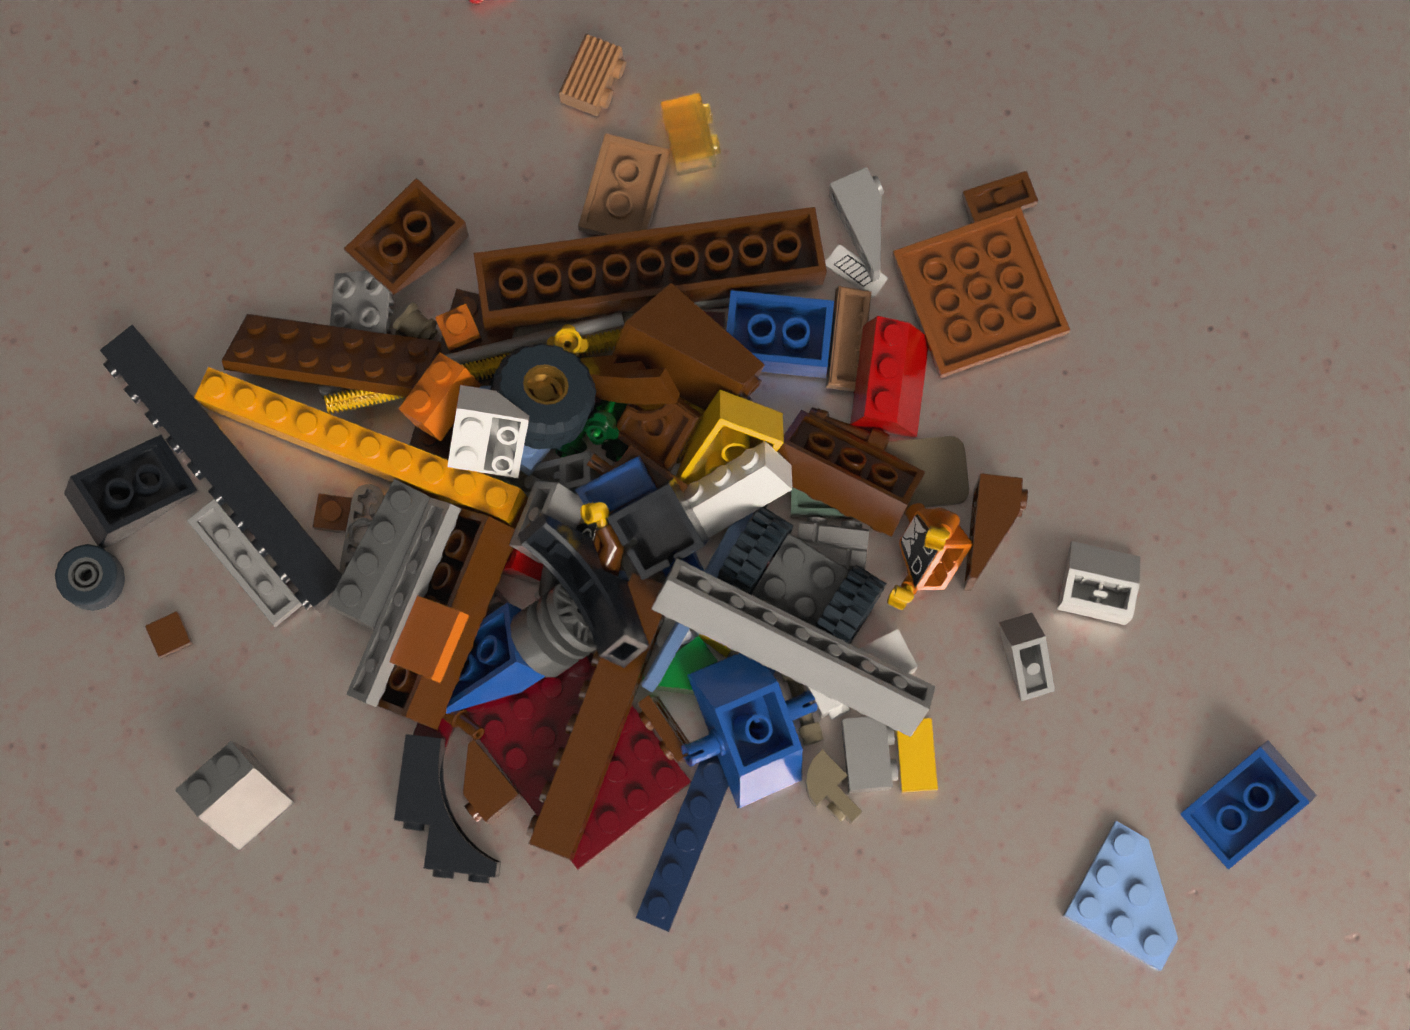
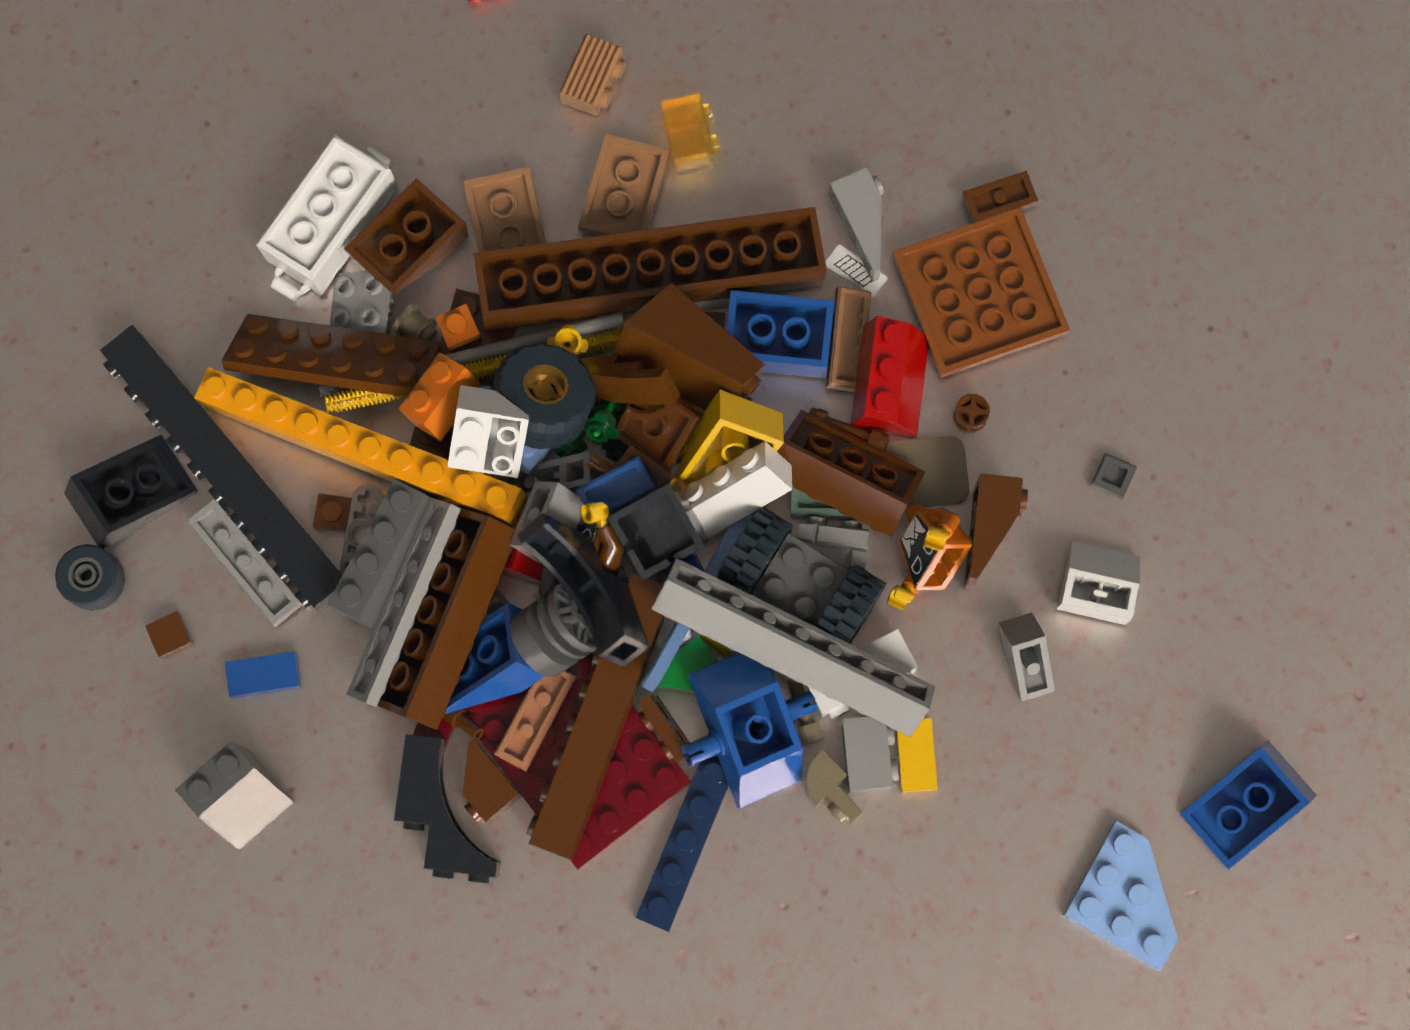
(262, 674): none -> blue tile
(325, 214): none -> white container
(429, 638): orange tile -> none
(504, 210): none -> medium nougat plate
(534, 719): none -> nougat tile
(973, 406): none -> reddish brown wheel
(1113, 476): none -> dark grey tile

